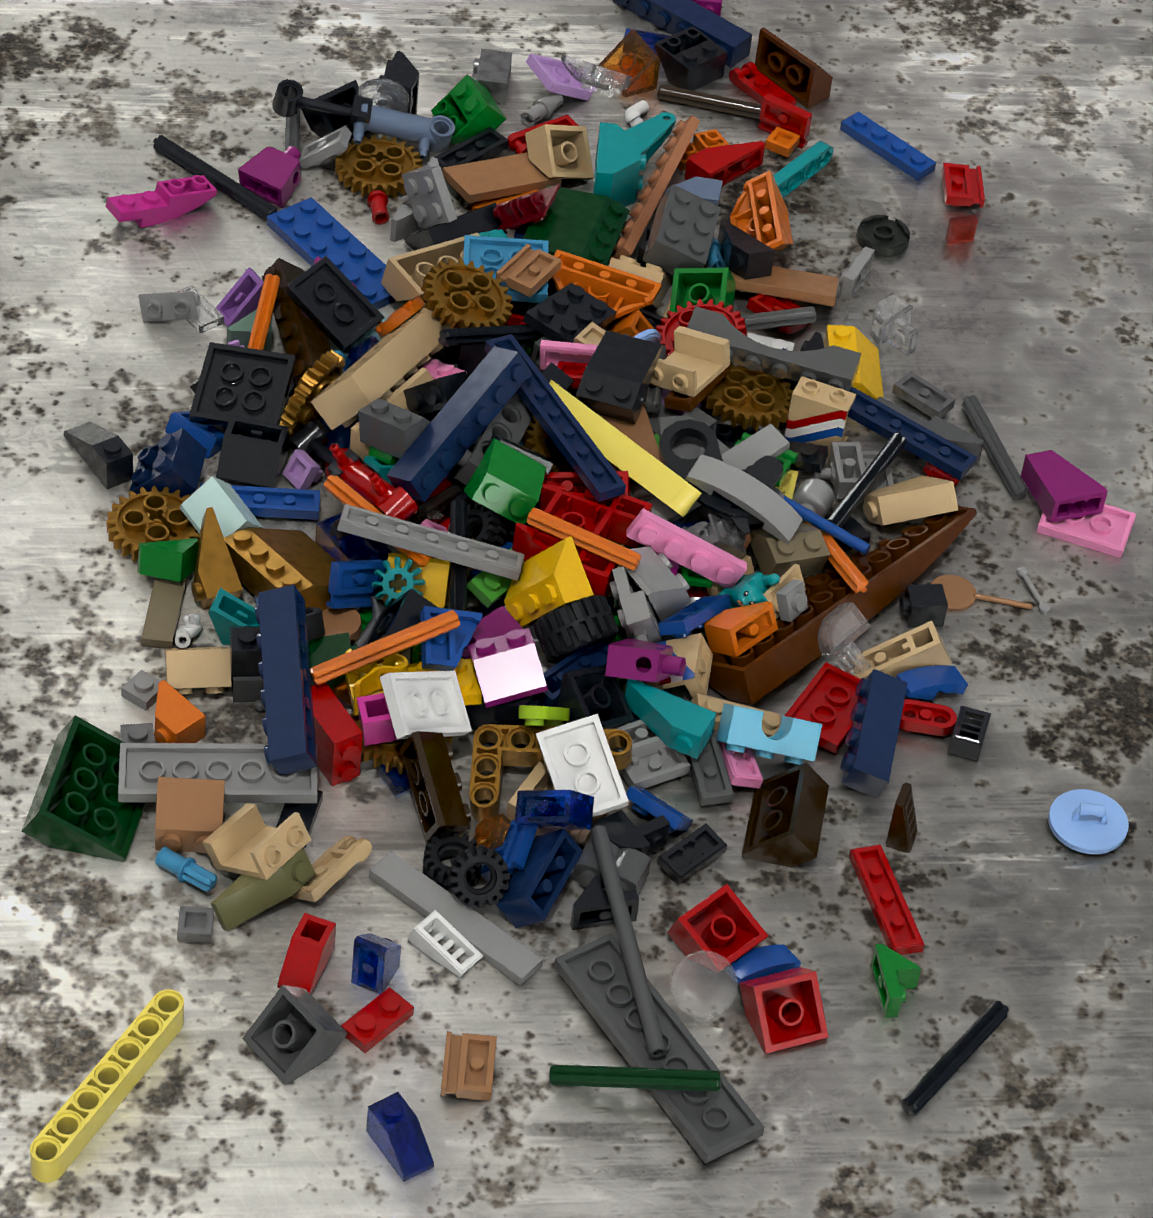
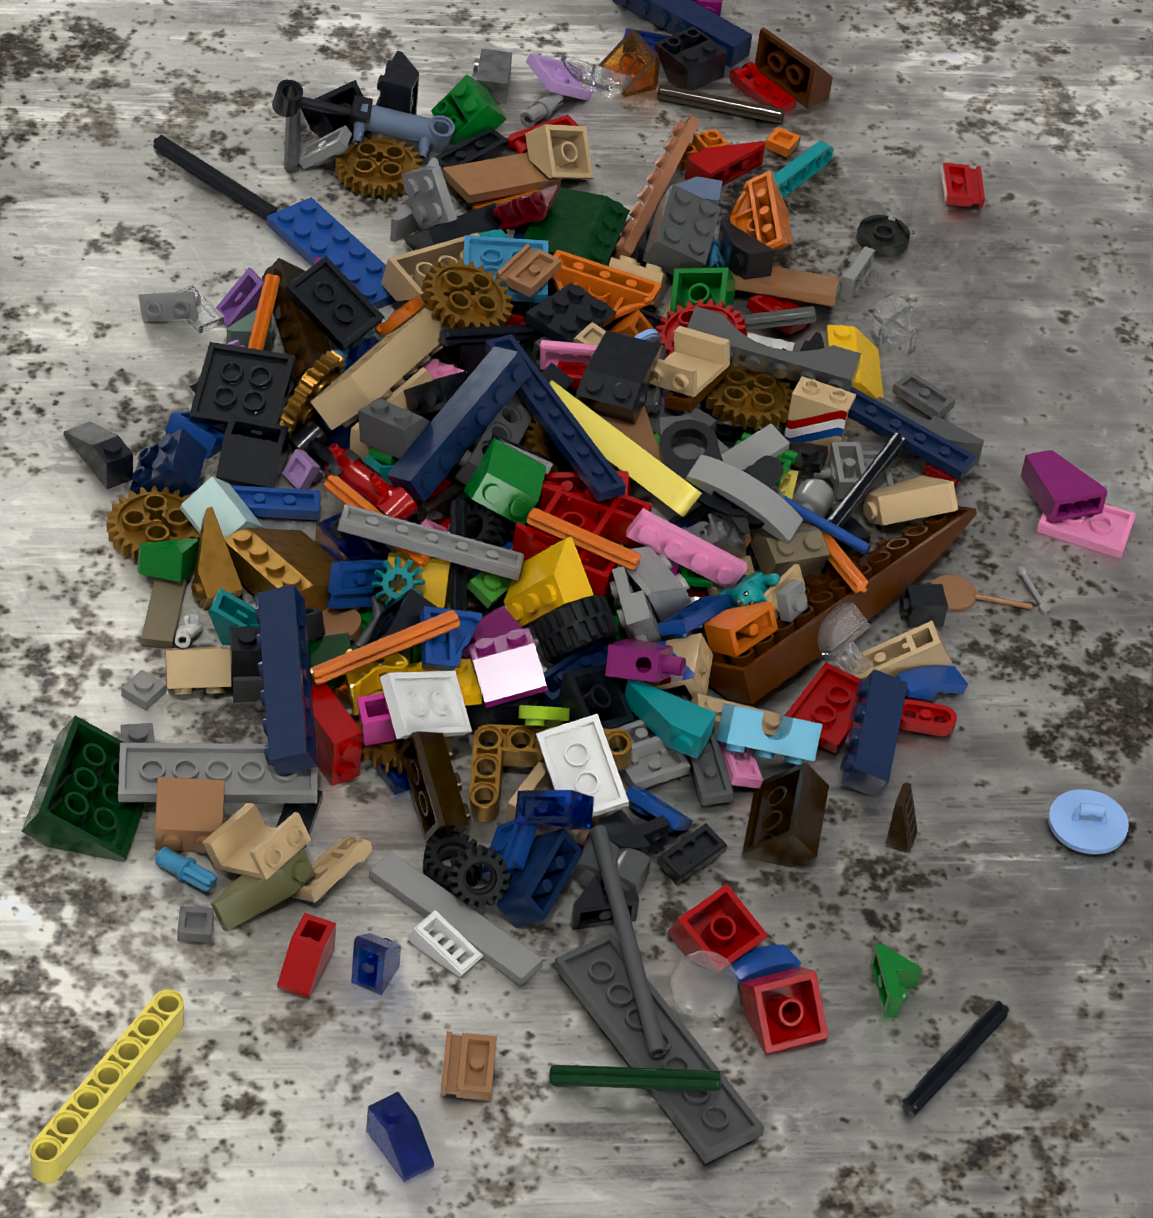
(167, 202): dark pink slope -> none
(176, 717): orange slope -> none
(272, 174): magenta torso -> none
(294, 1034): dark grey slope -> none
(377, 1020): red plate -> none
(378, 203): red pin -> none
(385, 94): clear tile -> none
(492, 831): clear orange plate -> none
(625, 153): teal slope -> none
(633, 113): white arm -> none
(785, 115): red plate -> none
(886, 900): red tile -> none
(888, 146): blue plate -> none
(961, 229): clear red tile -> none
(966, 737): black slope -> none
(994, 447): dark grey axle -> none

